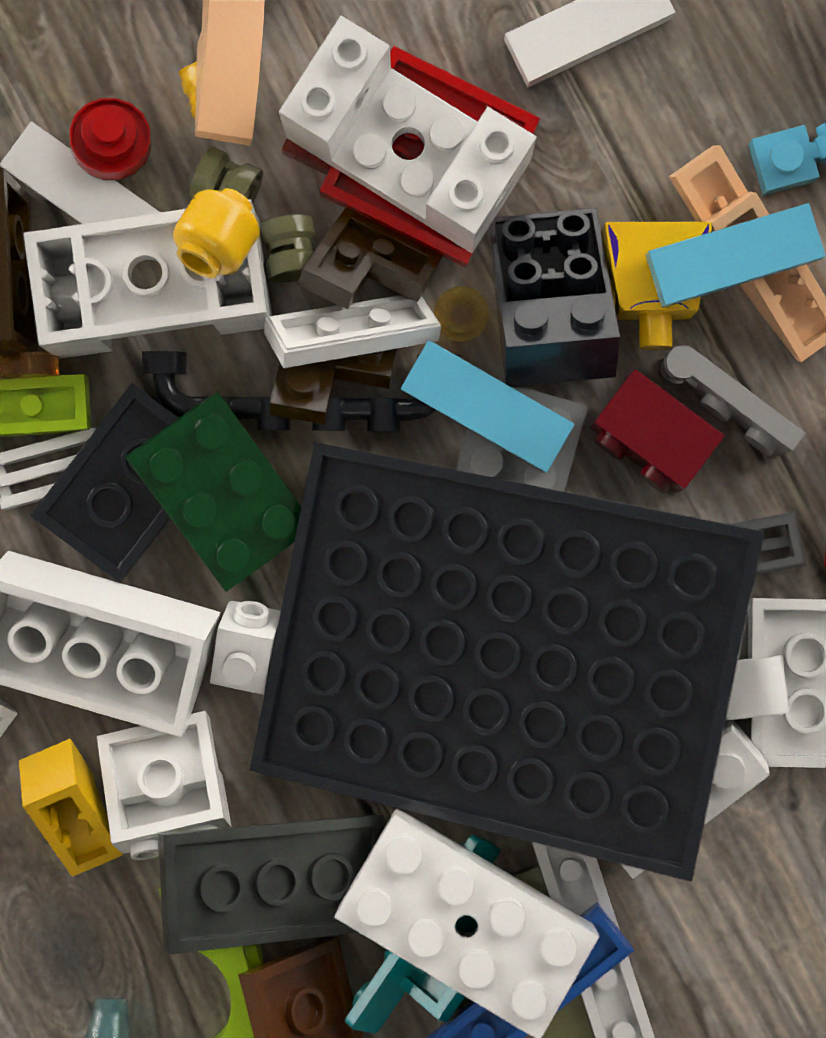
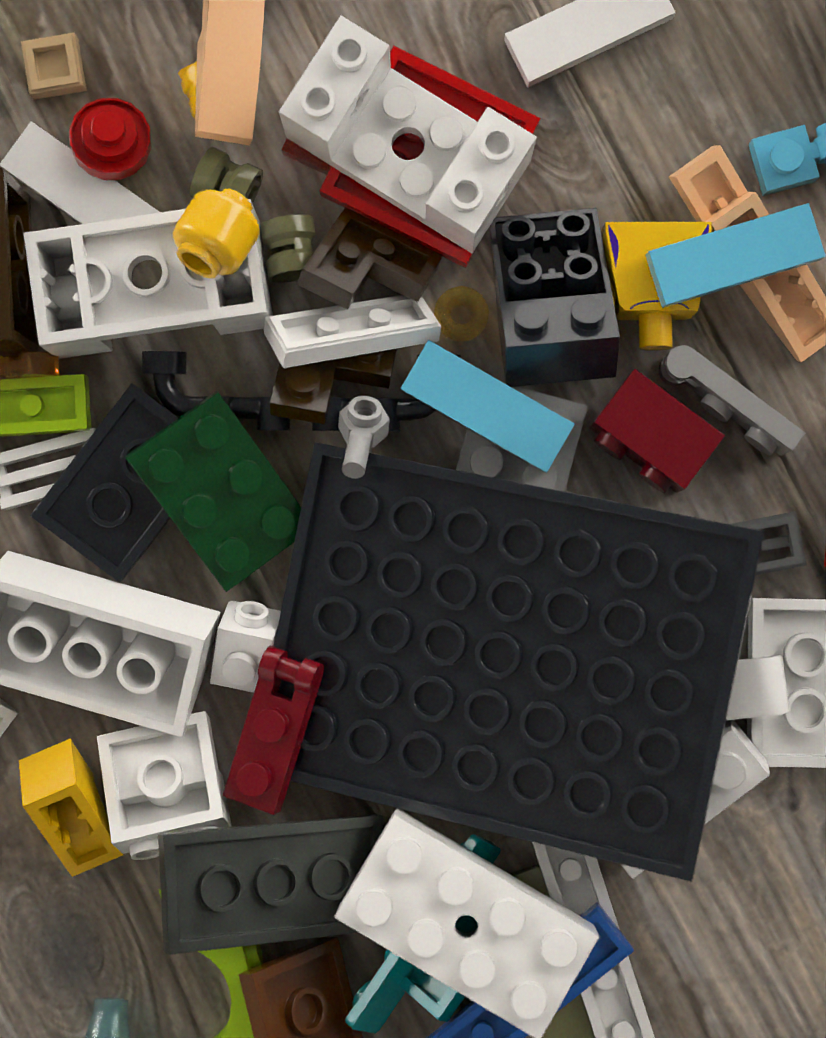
(53, 66): none -> tan tile
(273, 731): none -> dark red plate
(362, 427): none -> light grey piece

